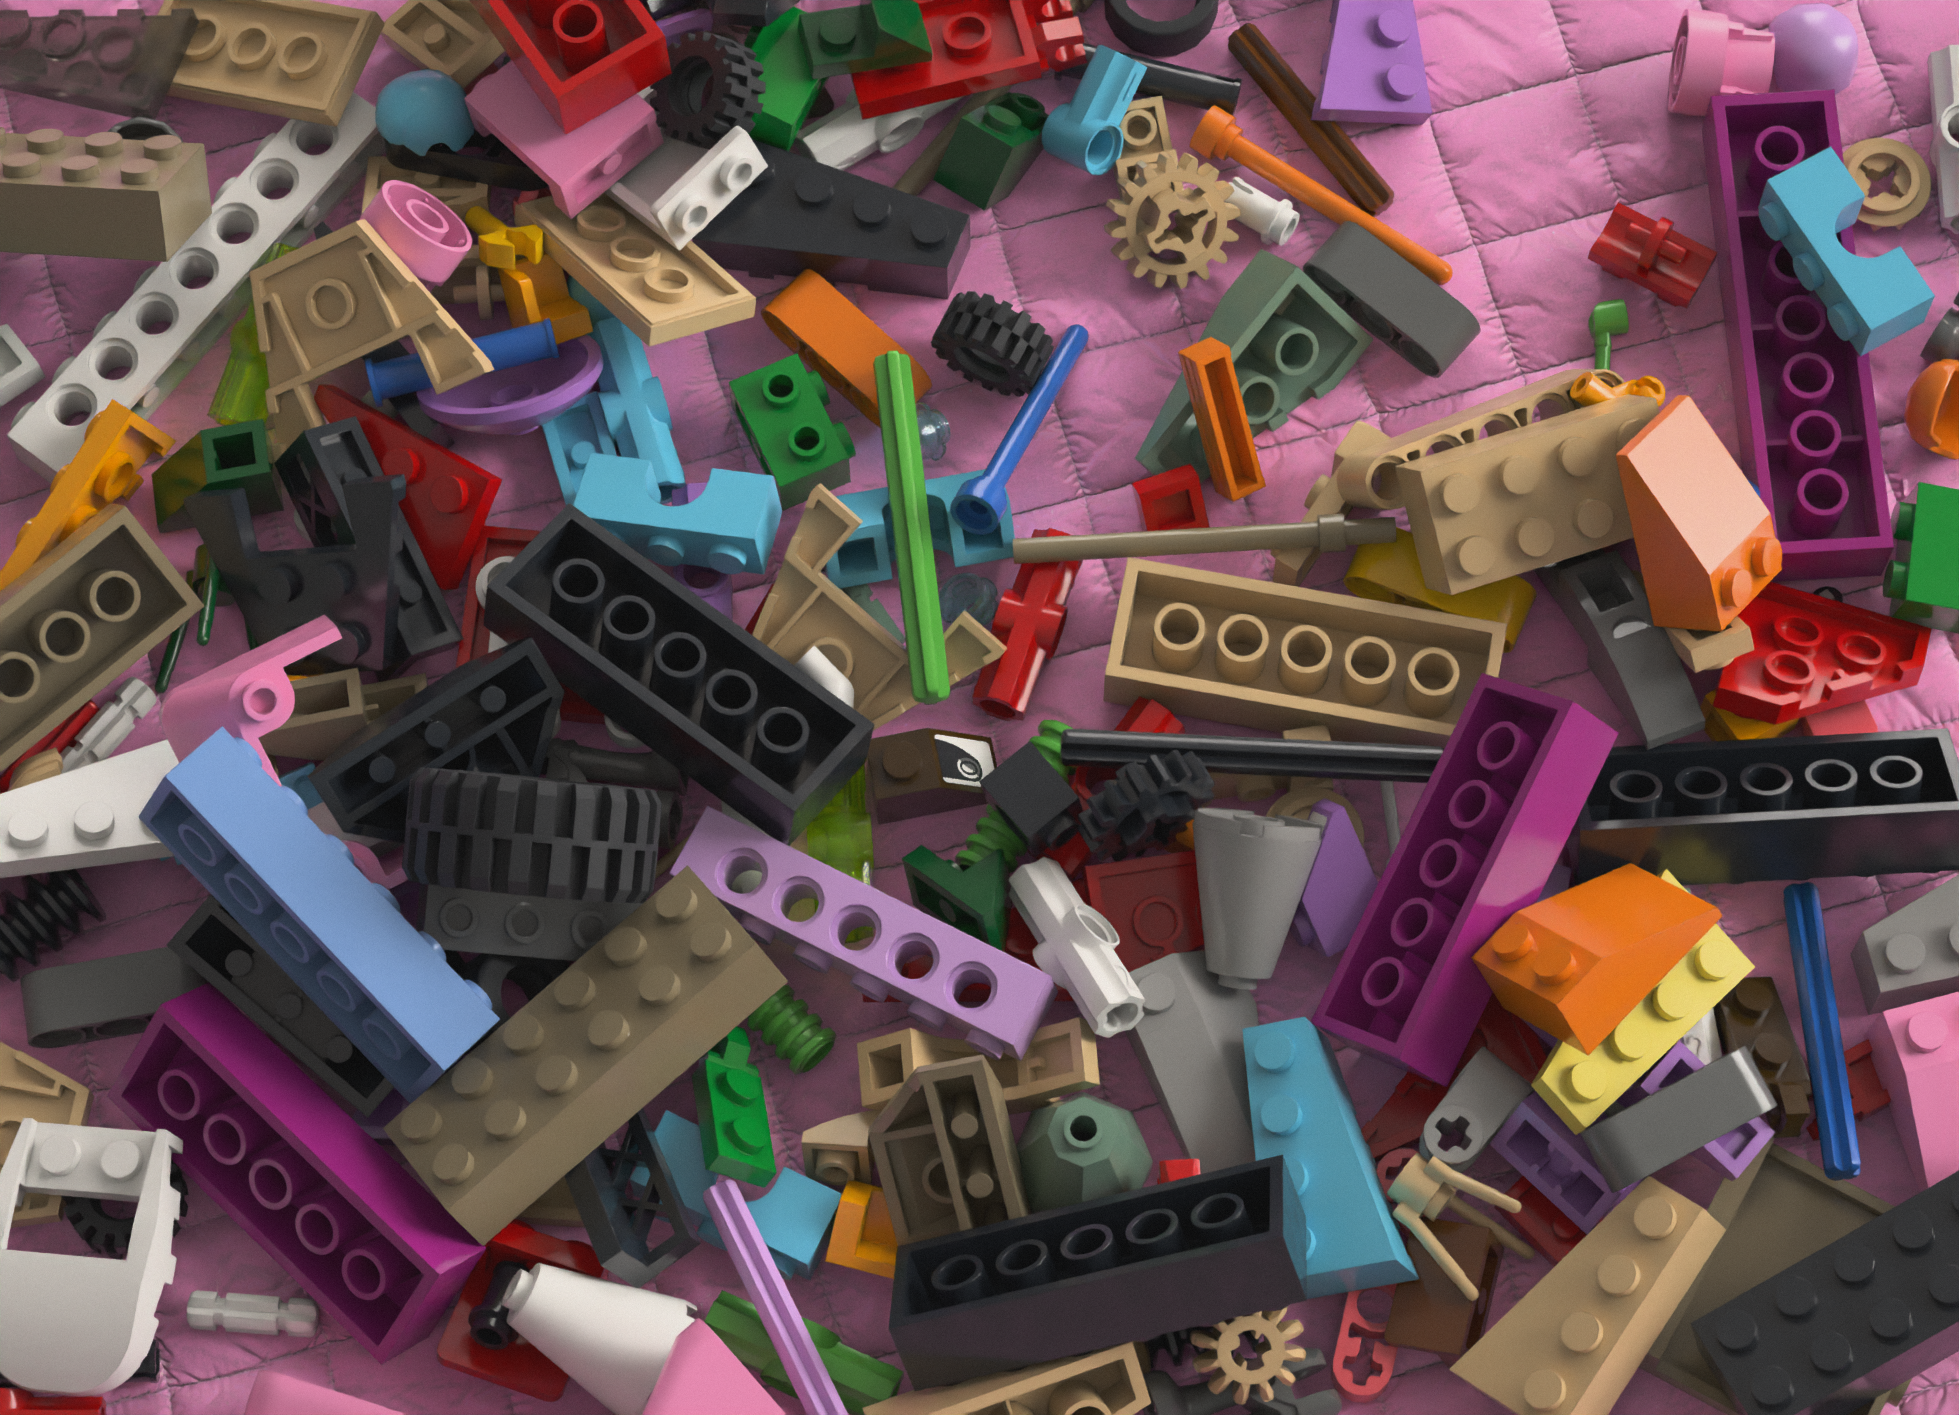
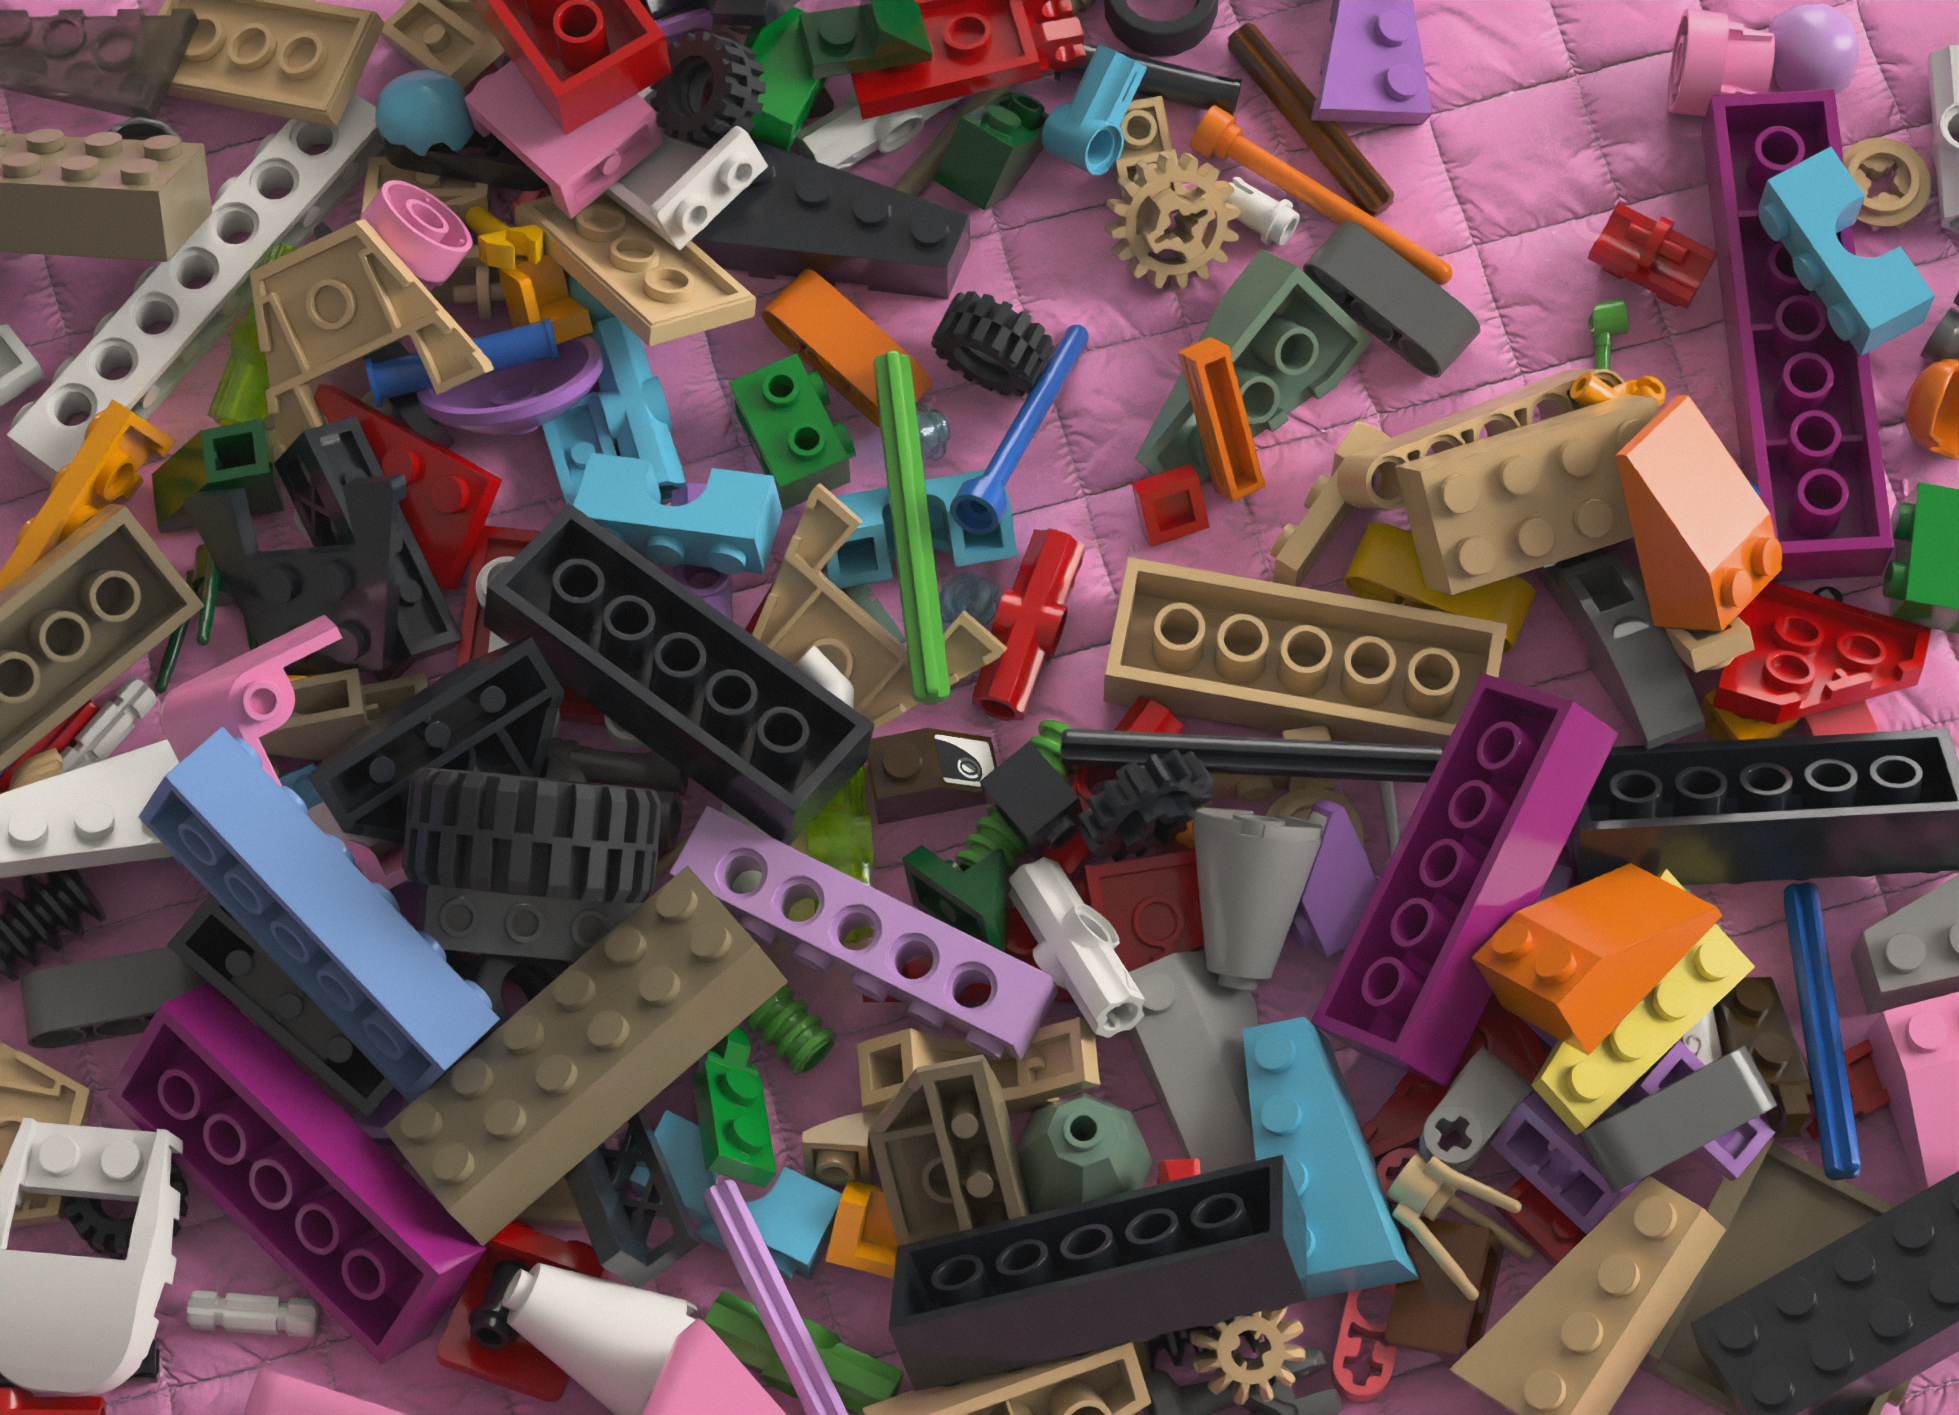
(1328, 533): dark tan bar -> none

